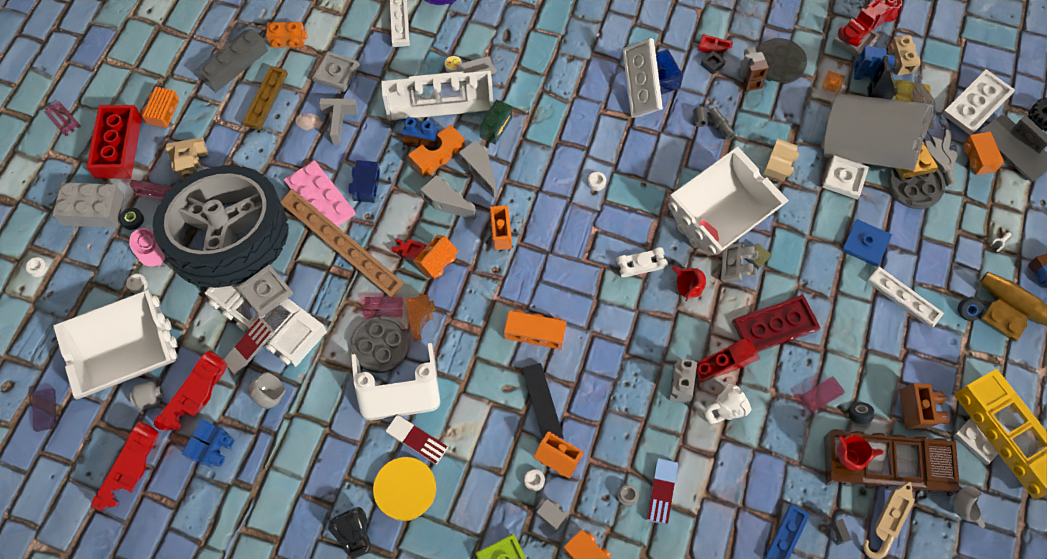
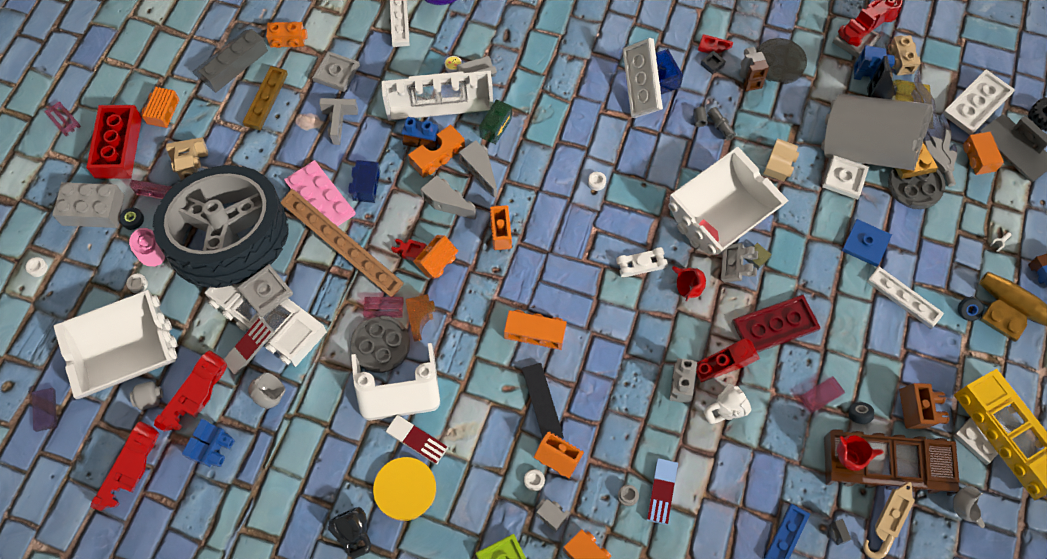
(833, 81): clear orange plate -> none

